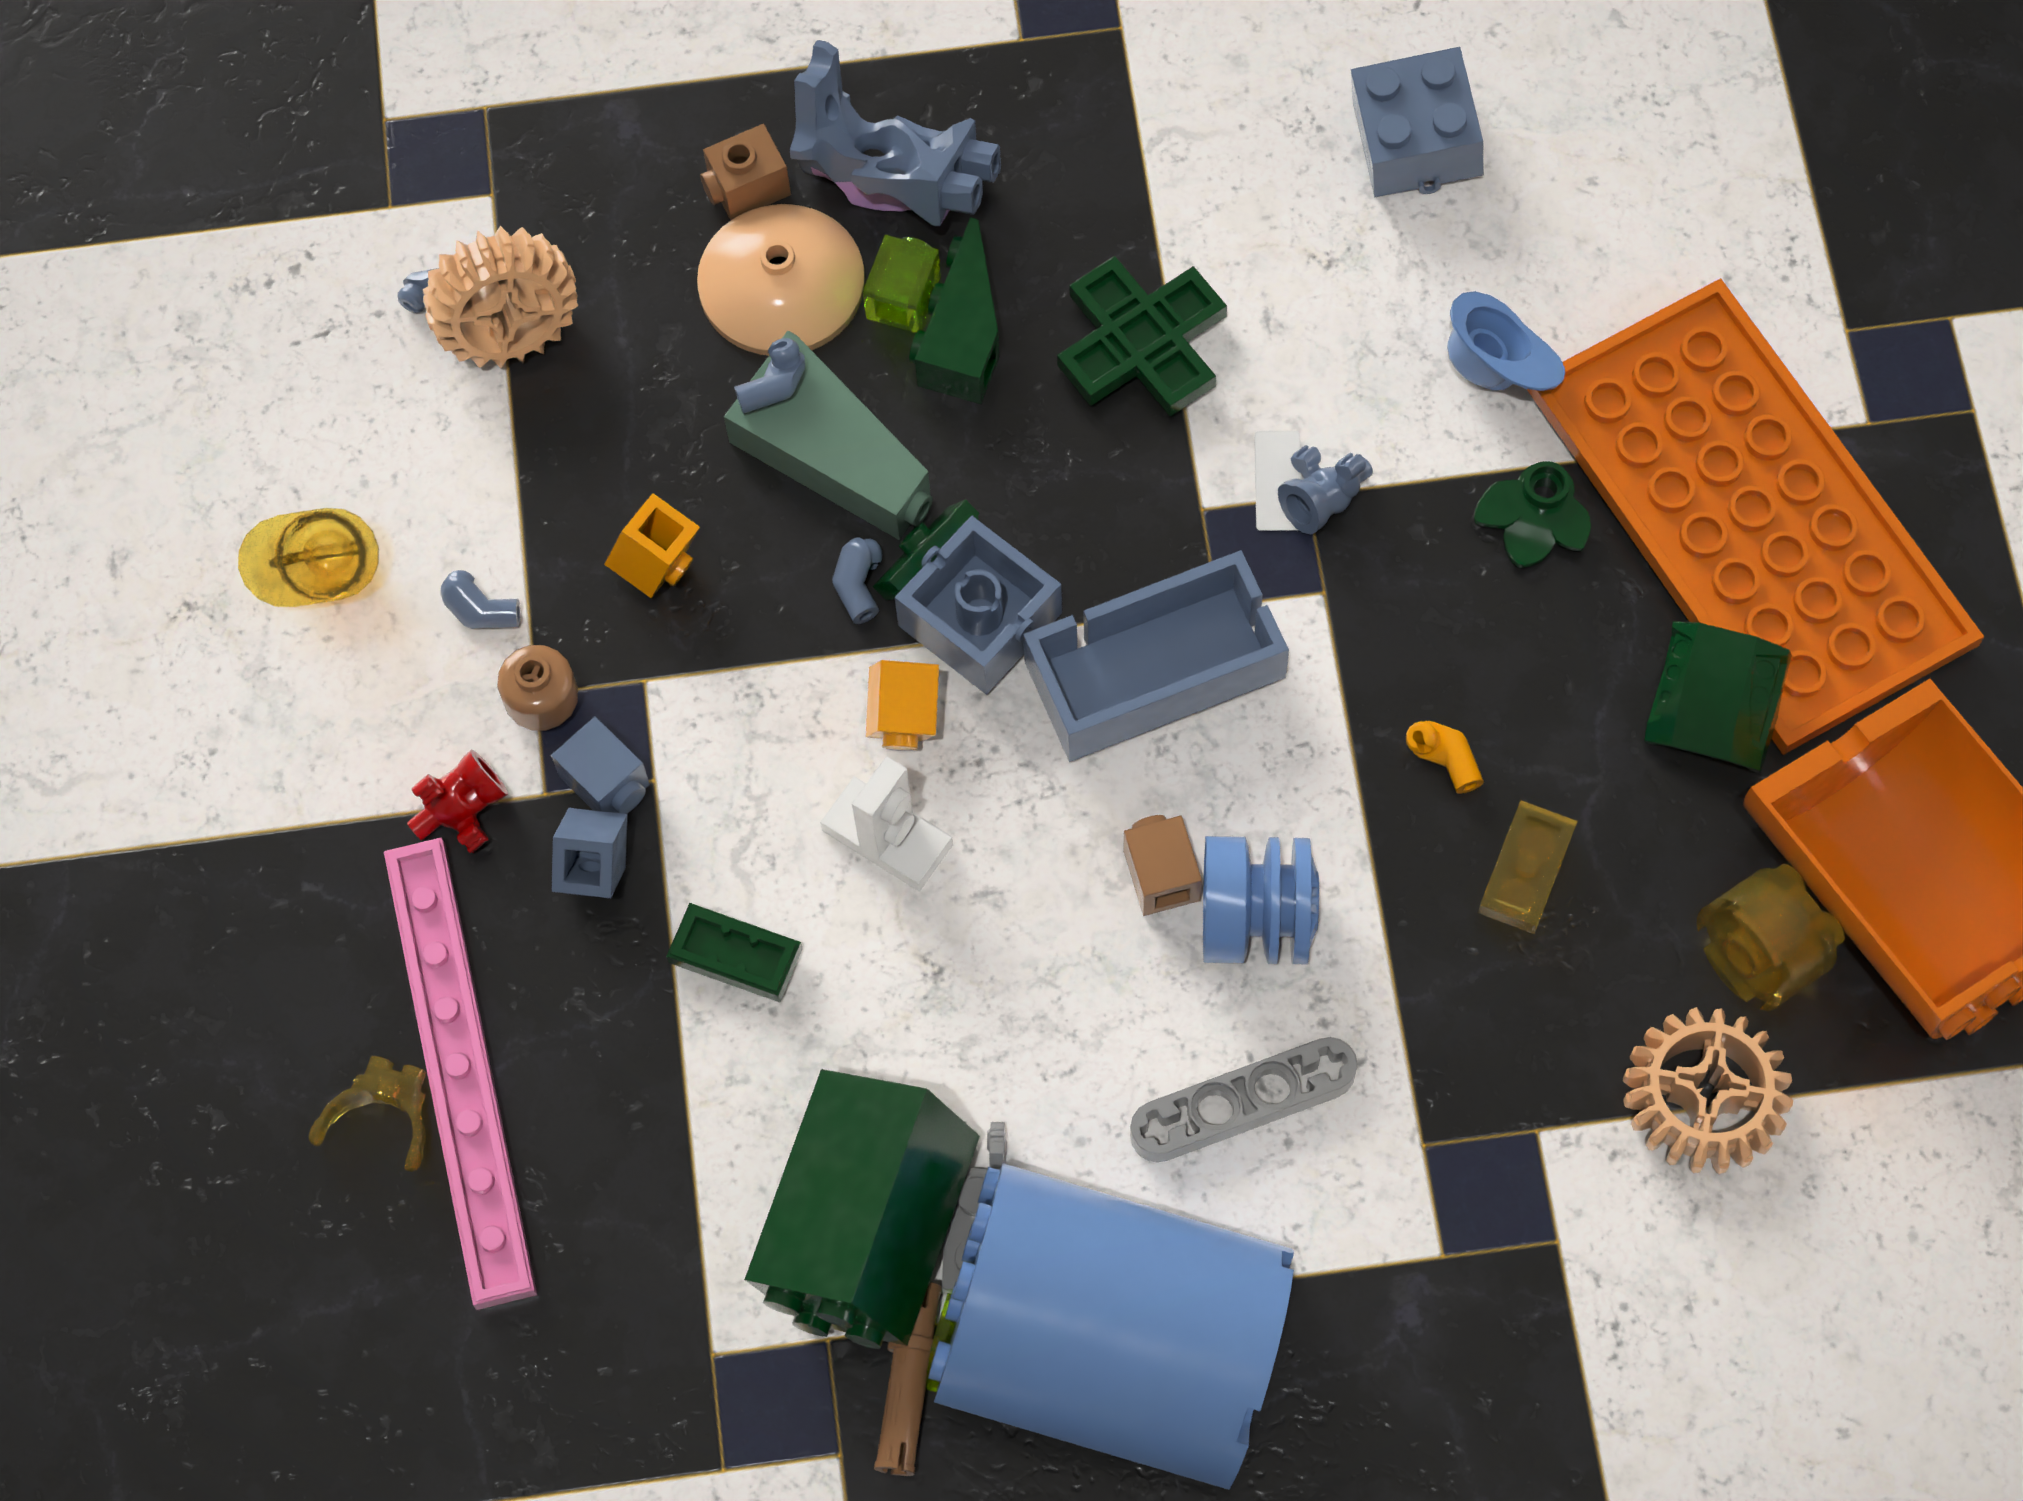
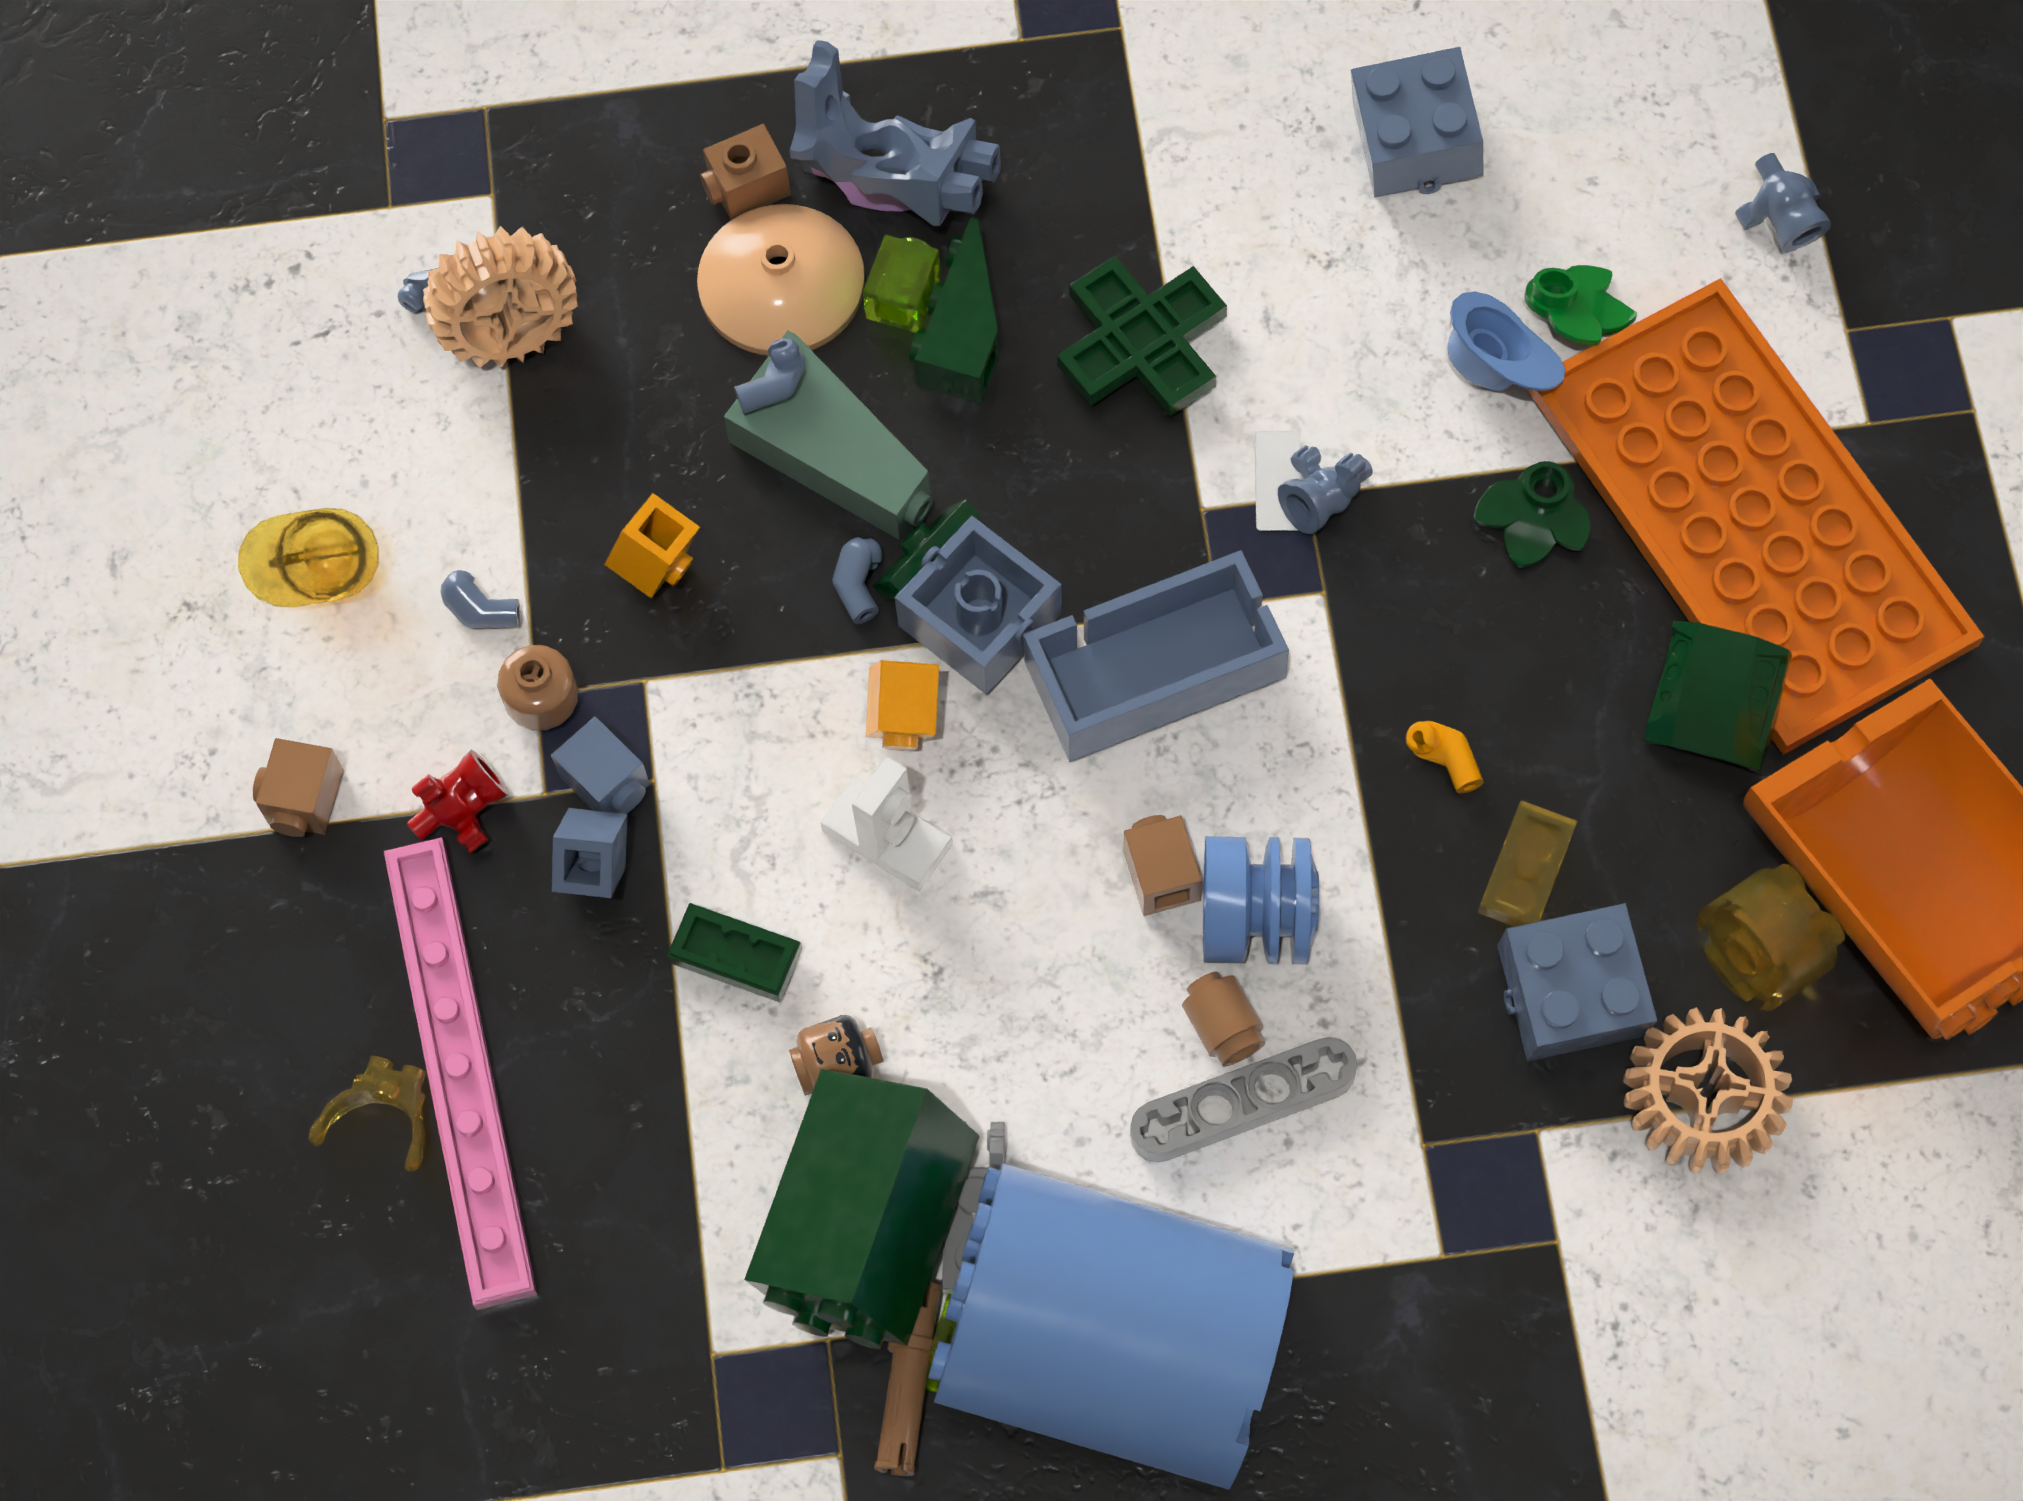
(298, 787): none -> medium nougat brick
(834, 1047): none -> medium nougat head
(1223, 1018): none -> medium nougat brick
(1576, 982): none -> sand blue brick
(1578, 303): none -> green plate
(1788, 203): none -> sand blue piece

